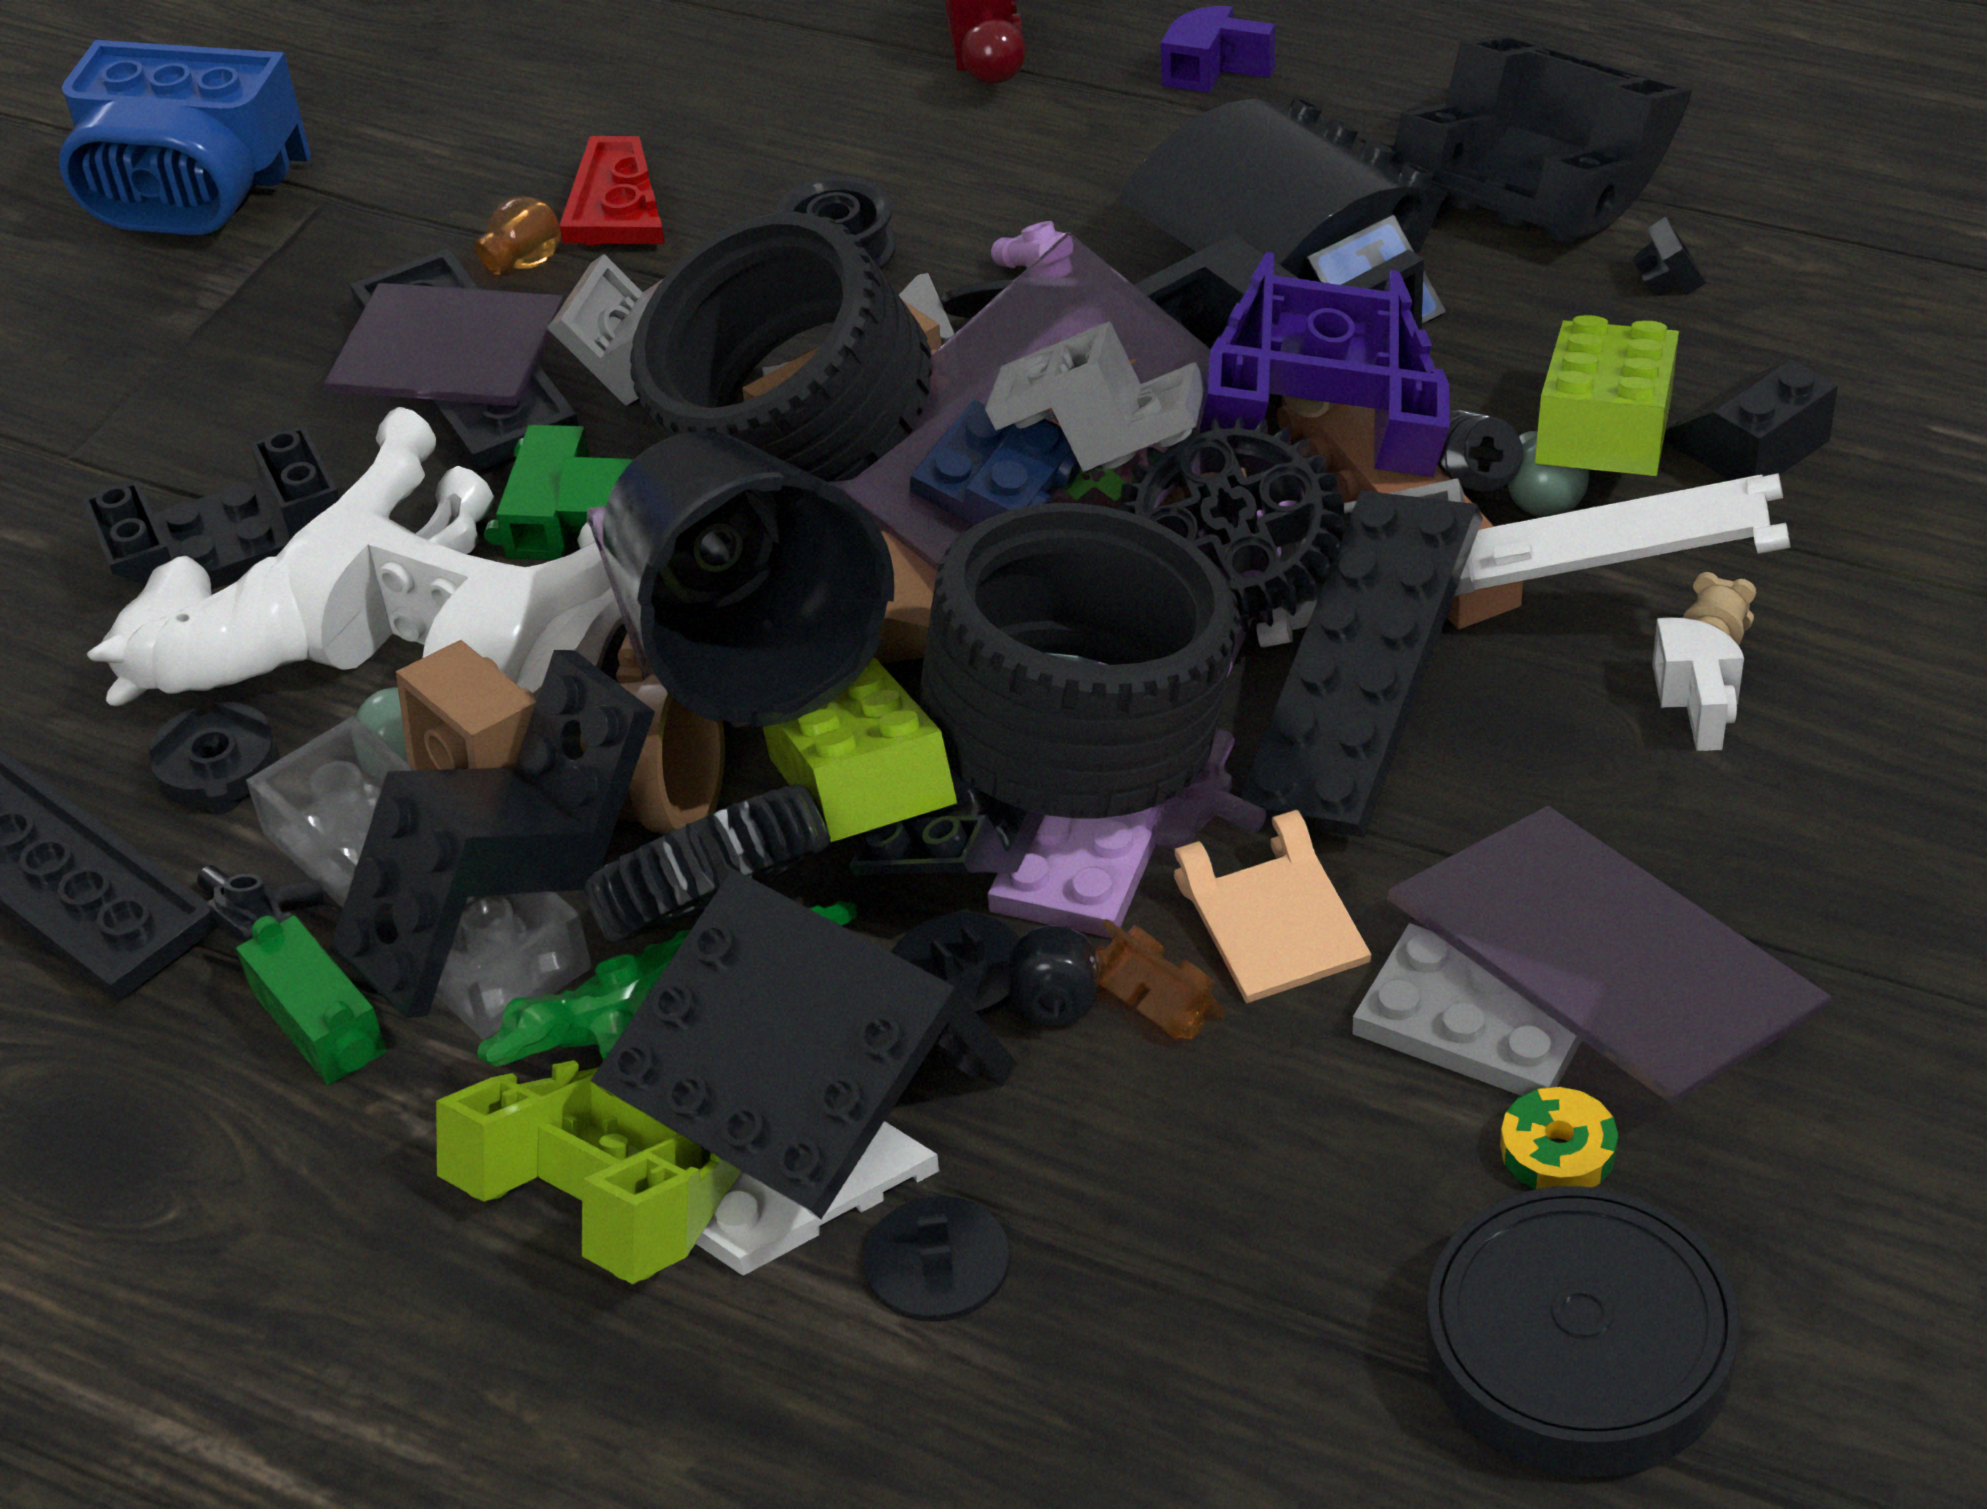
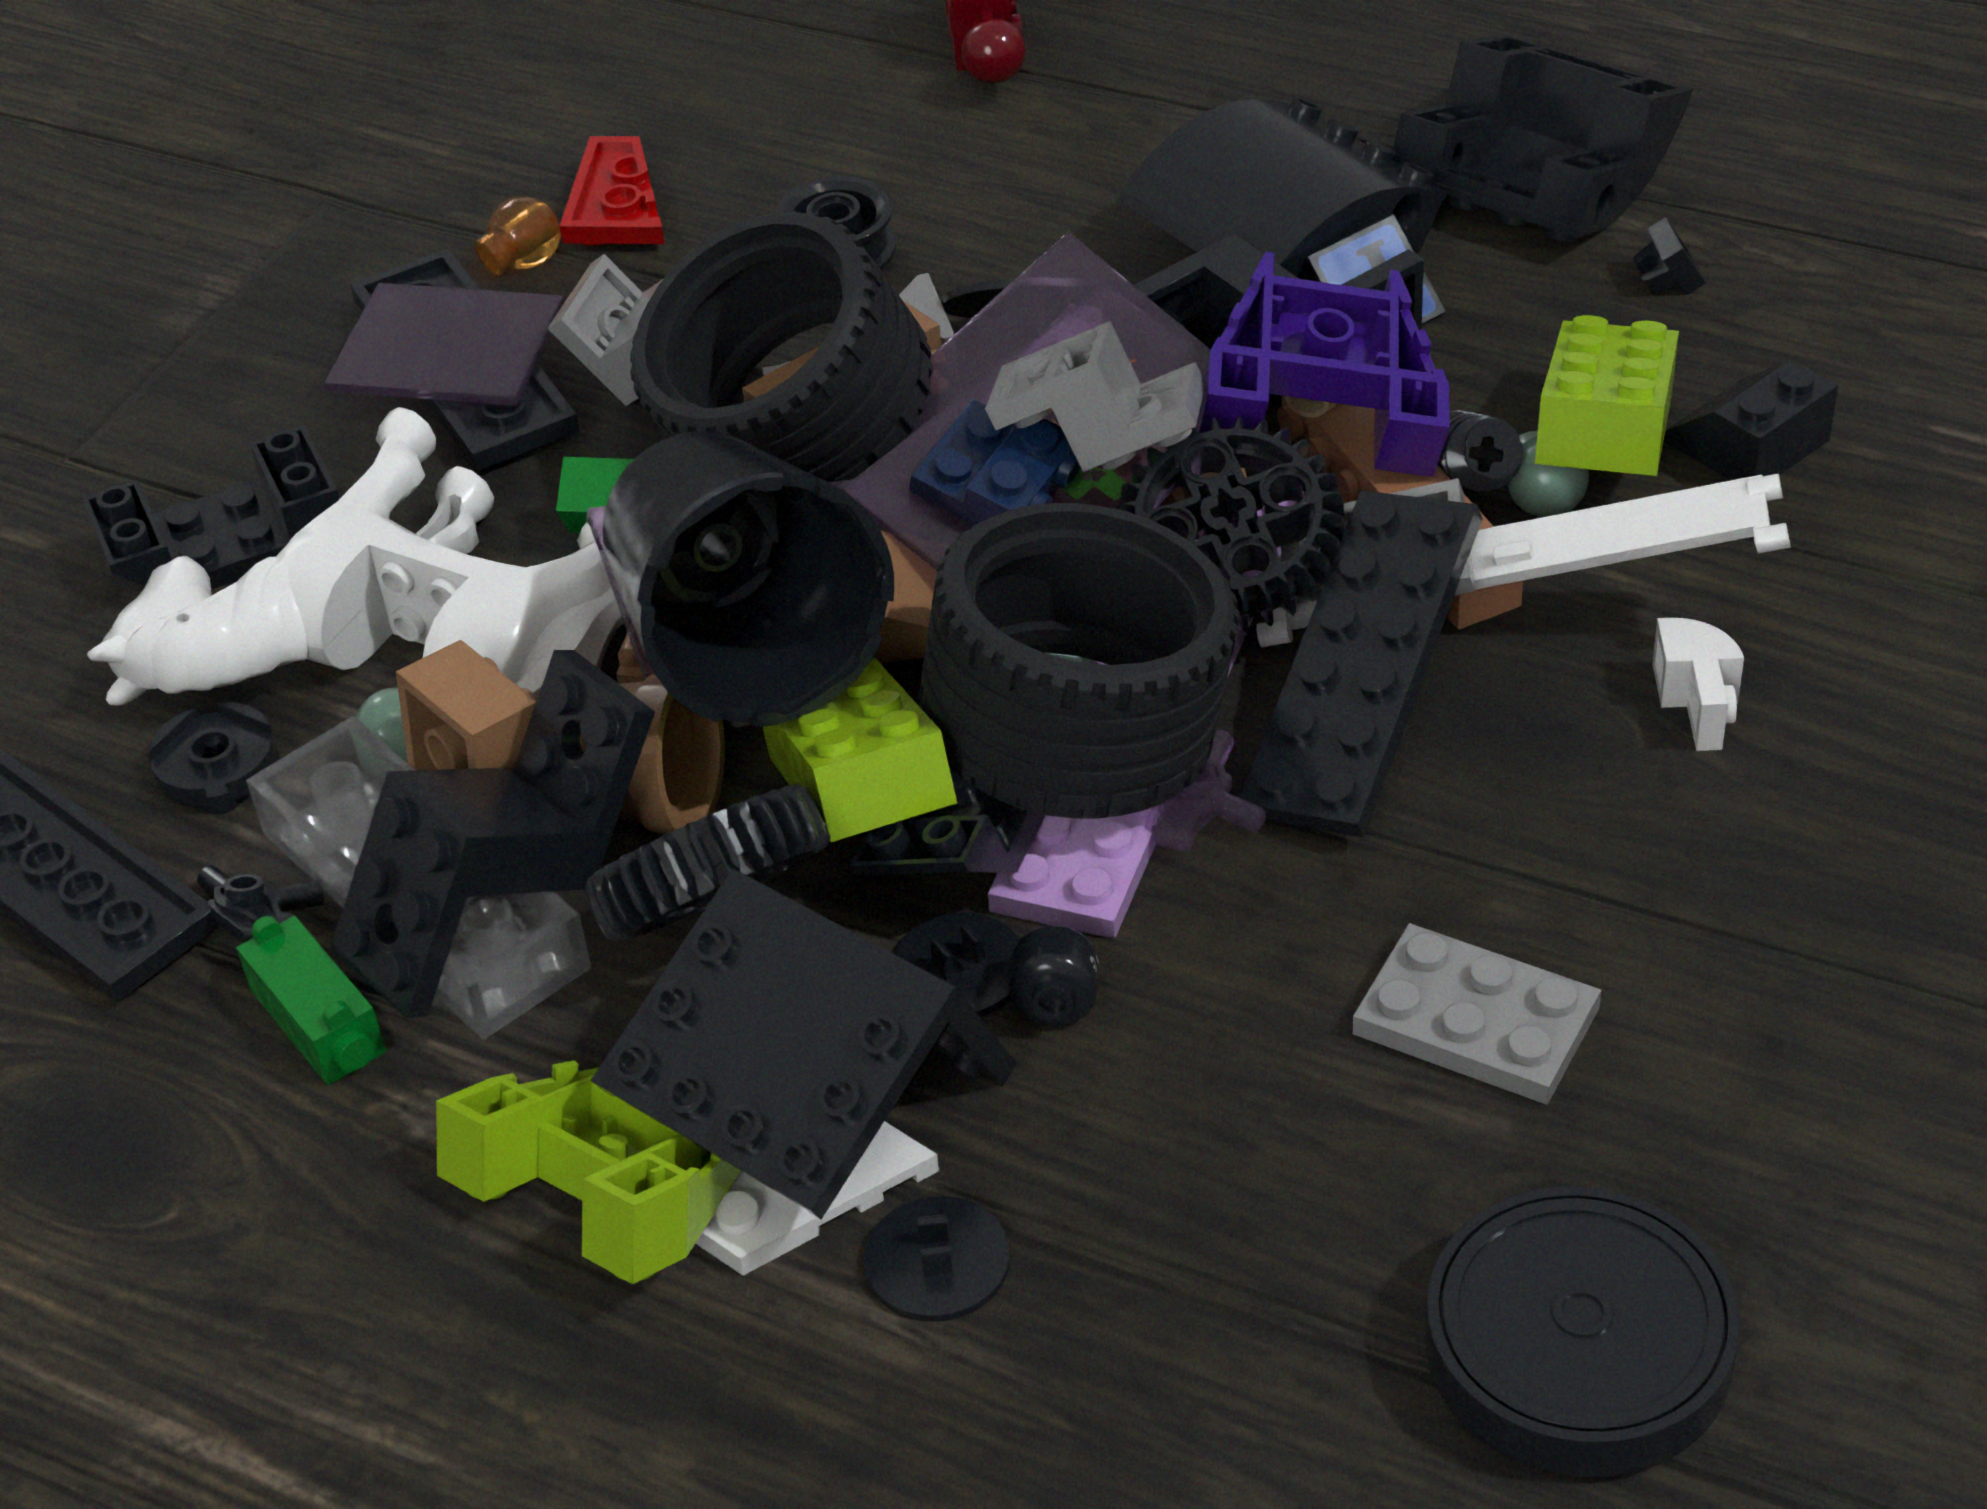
(177, 133): blue brick -> none
(527, 512): green brick -> none
(600, 1006): green animal -> none
(1026, 247): lavender plate -> none
(1176, 993): clear orange hinge -> none
(1211, 42): dark purple brick -> none
(1276, 919): light nougat flag -> none
(1563, 1115): yellow piece -> none
(1610, 952): clear purple piece -> none
(1723, 604): tan brick -> none

